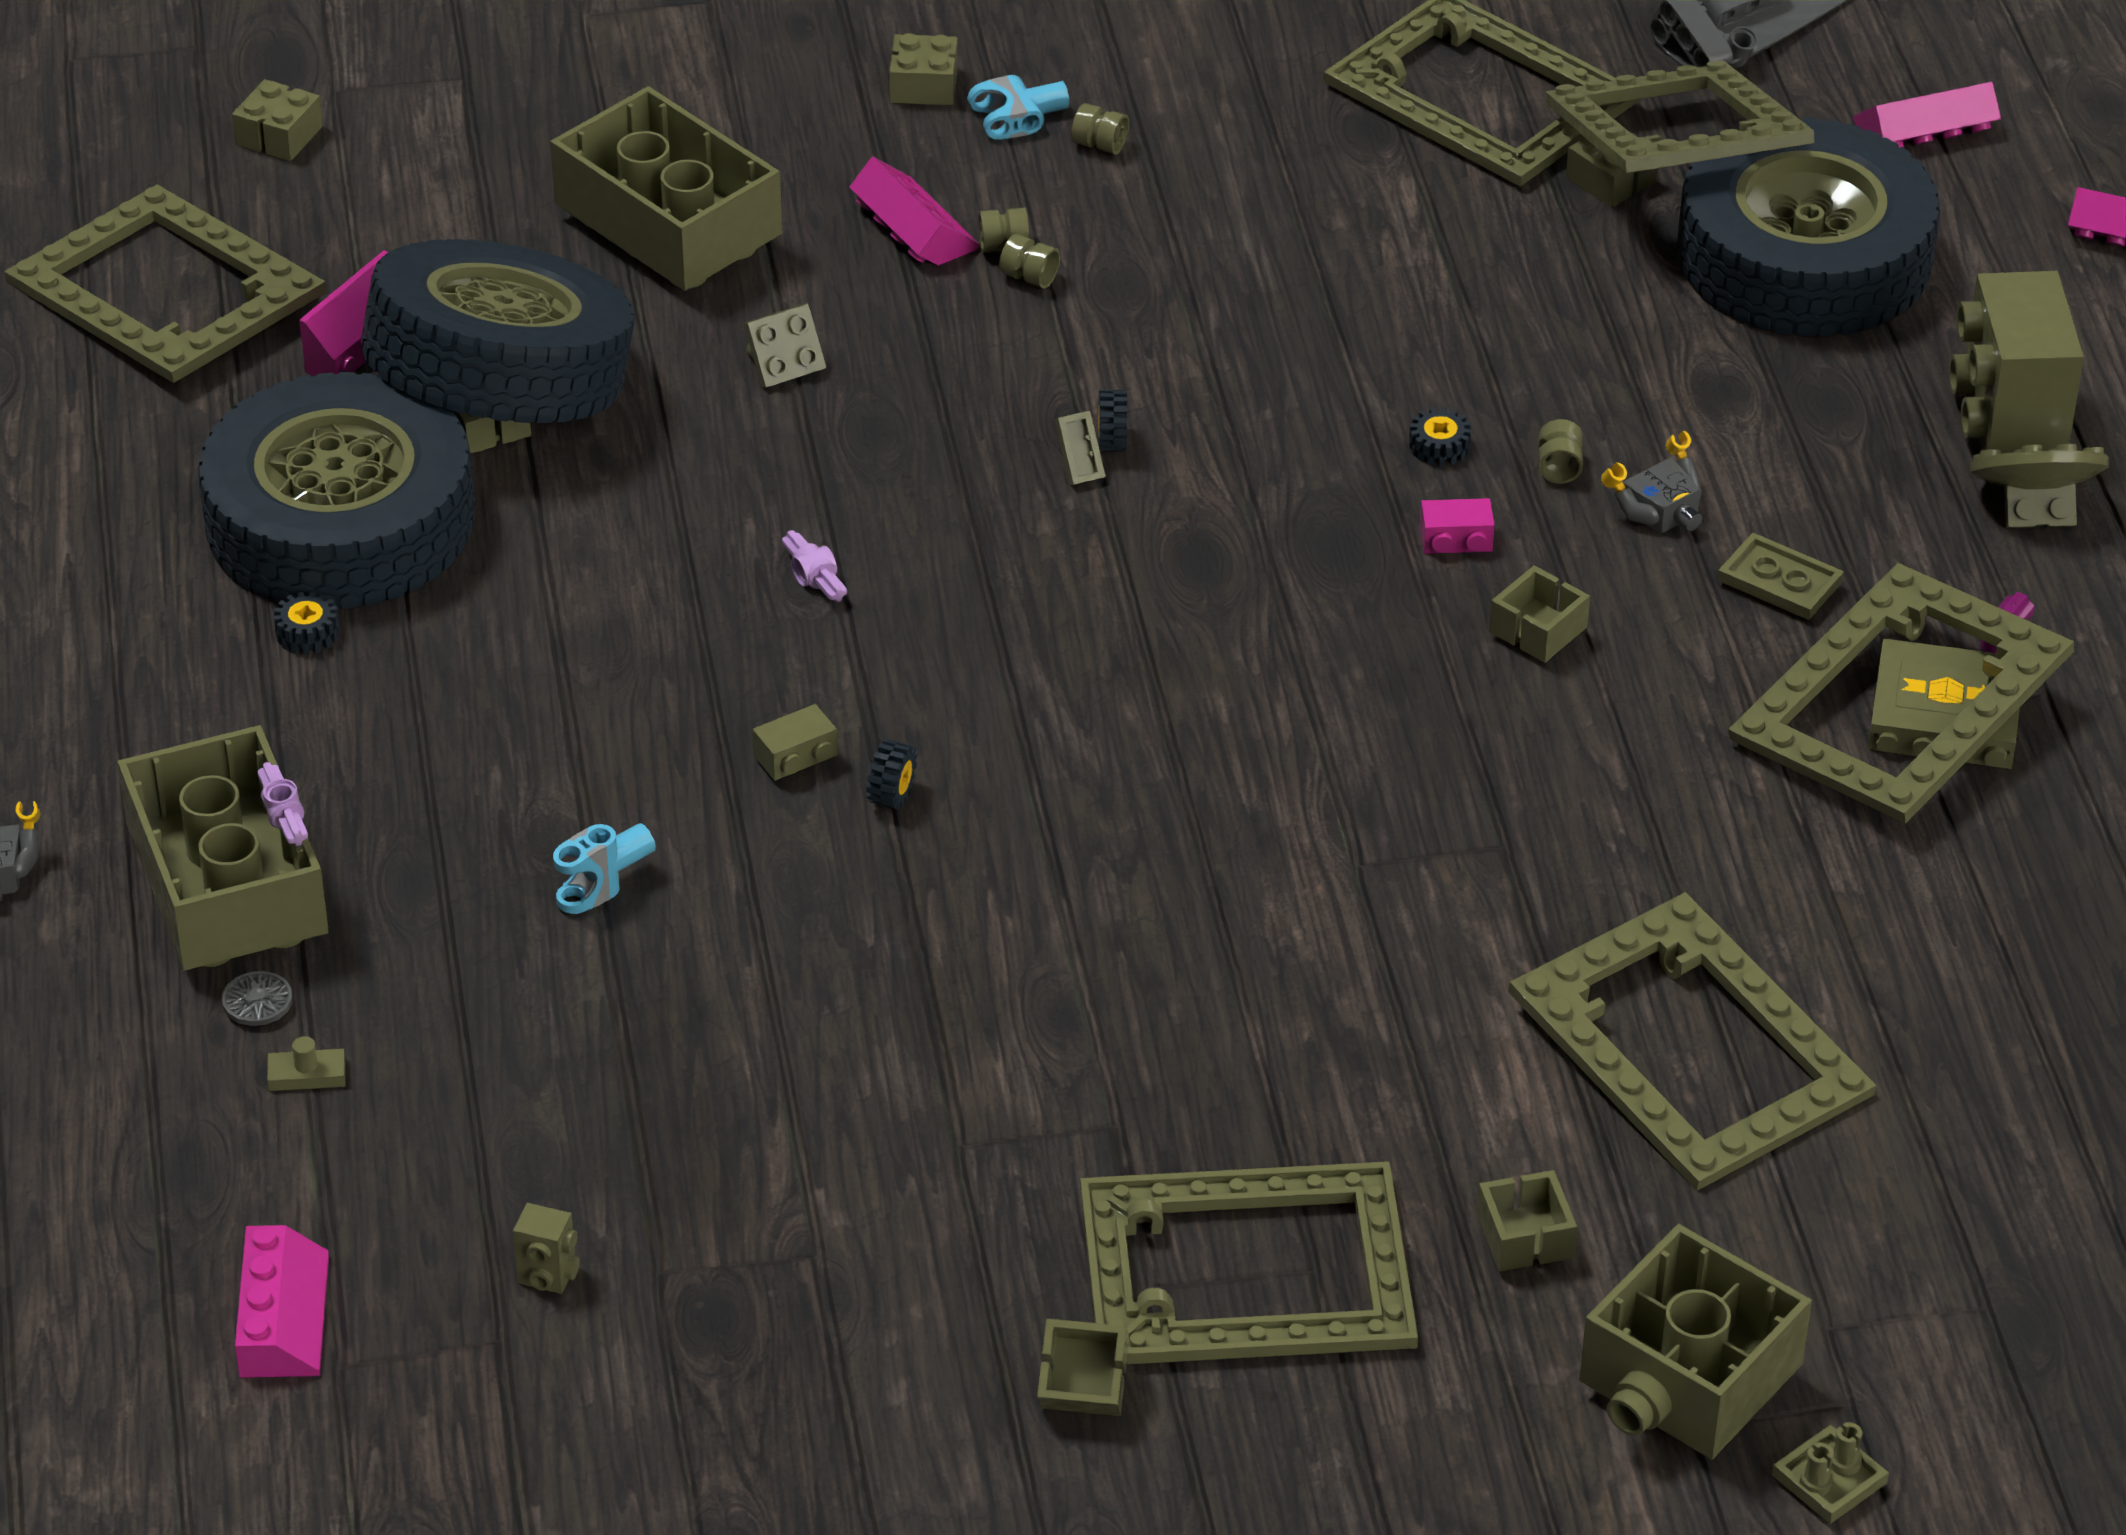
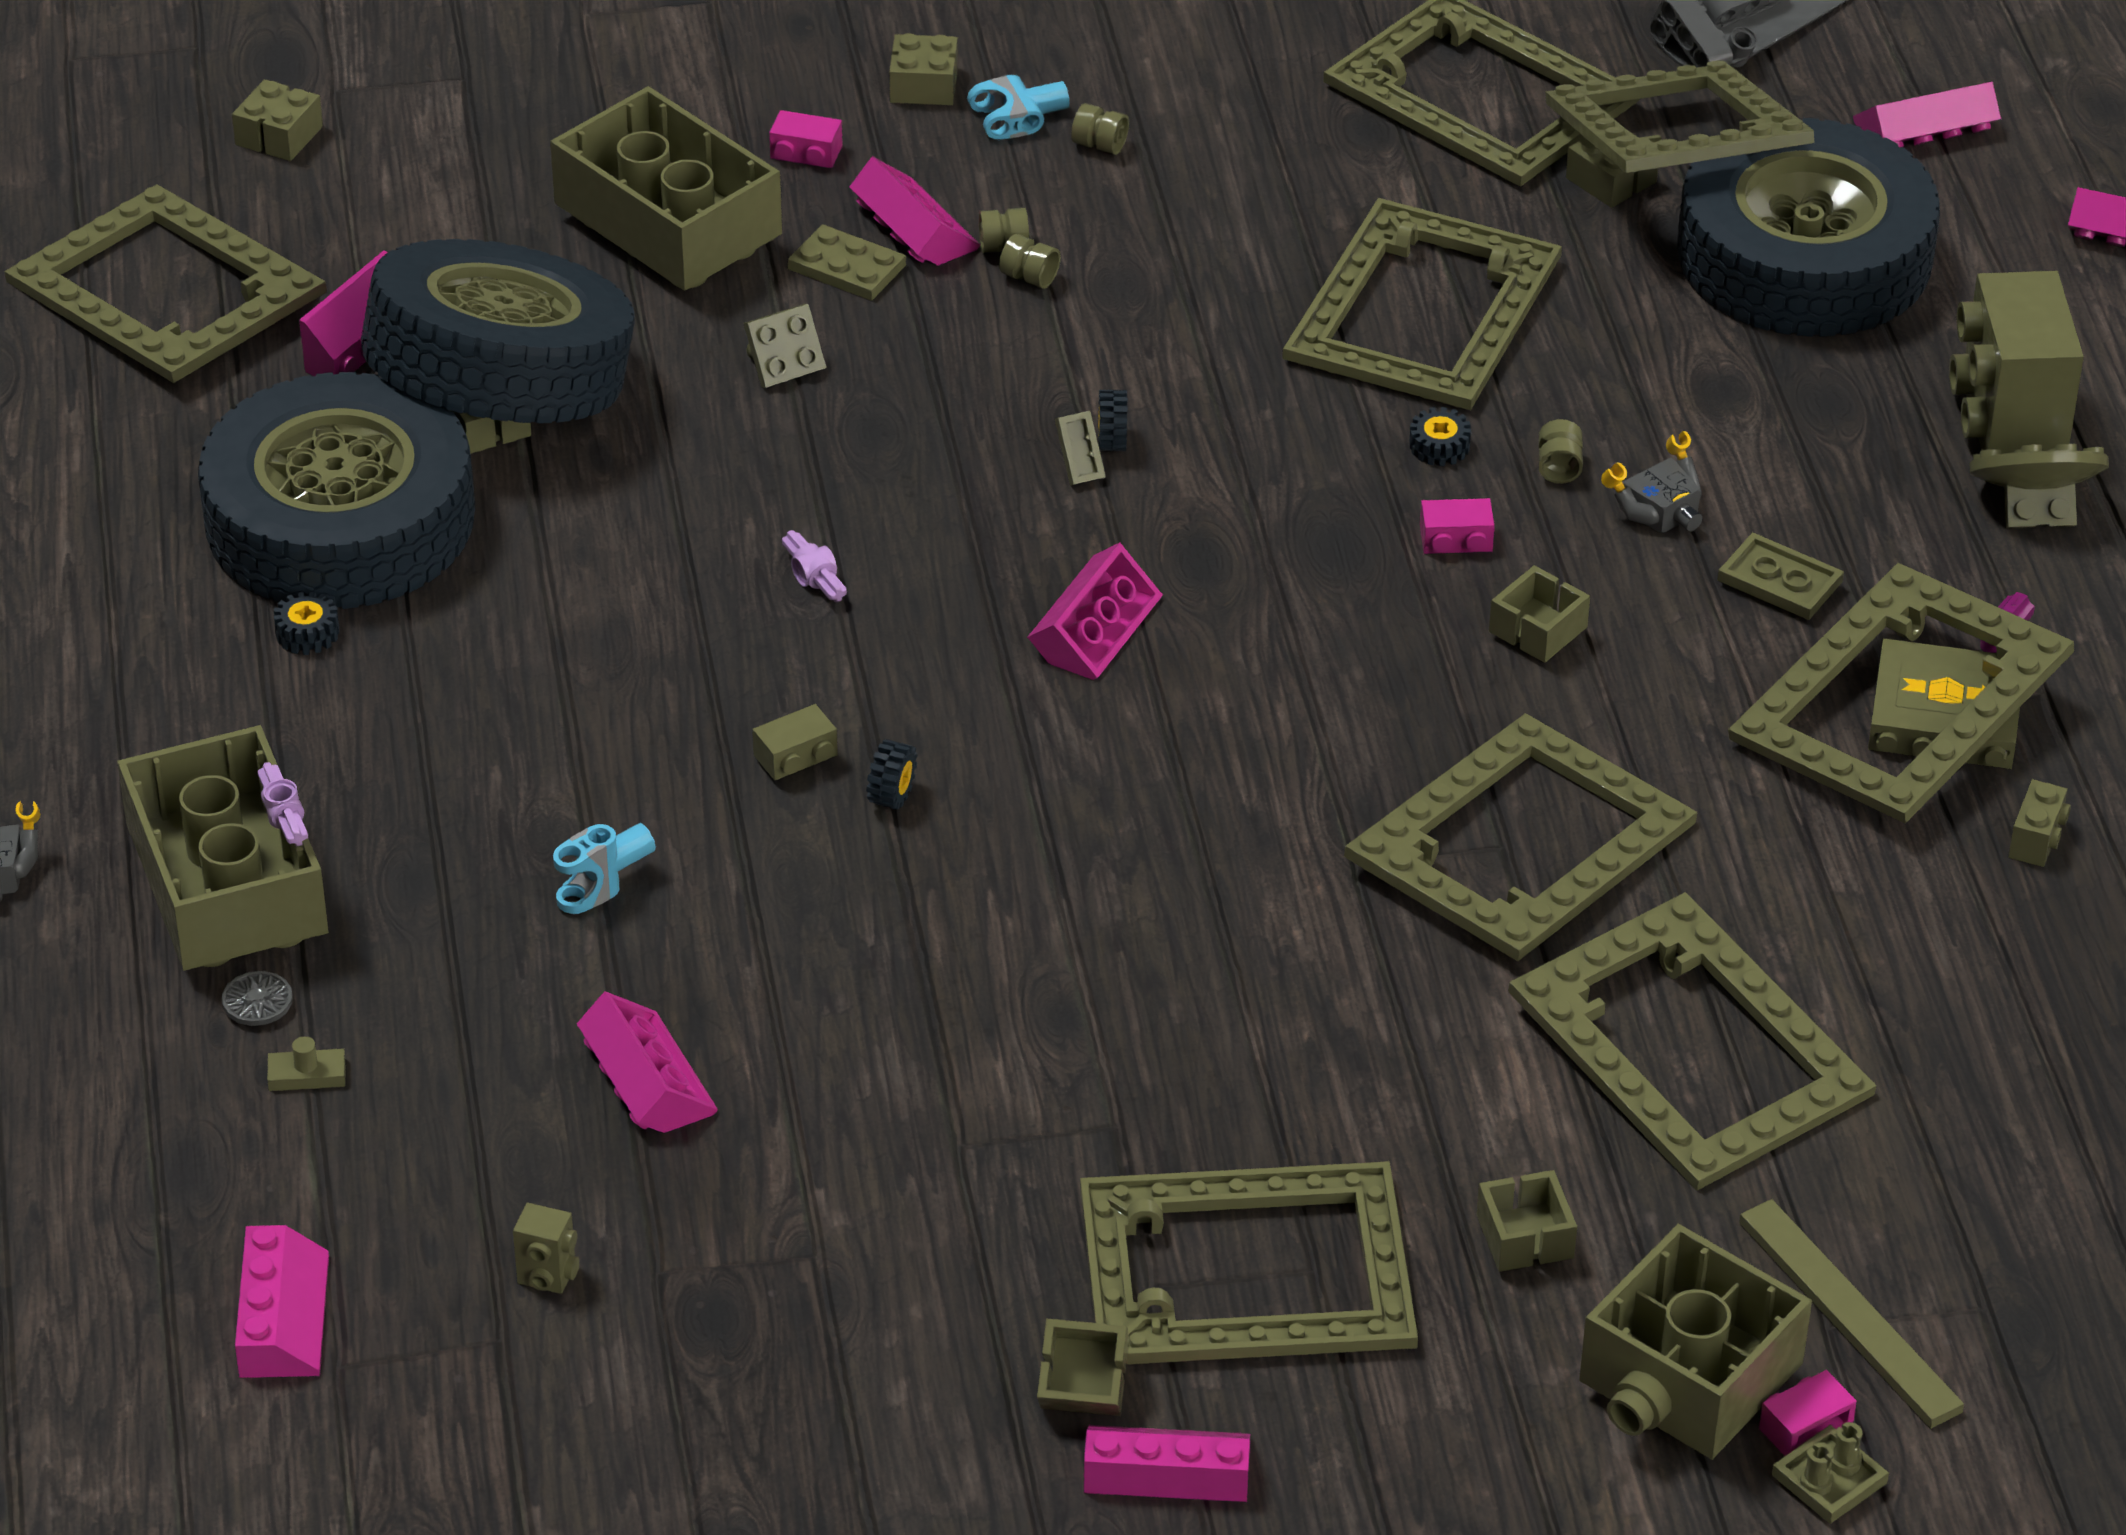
(644, 1064): none -> dark pink slope
(805, 139): none -> dark pink piece
(846, 262): none -> olive plate
(1096, 613): none -> dark pink slope
(1166, 1463): none -> dark pink slope
(1391, 228): none -> olive plate
(1404, 853): none -> olive plate
(1805, 1410): none -> dark pink piece
(1851, 1314): none -> olive tile
(2039, 823): none -> olive brick

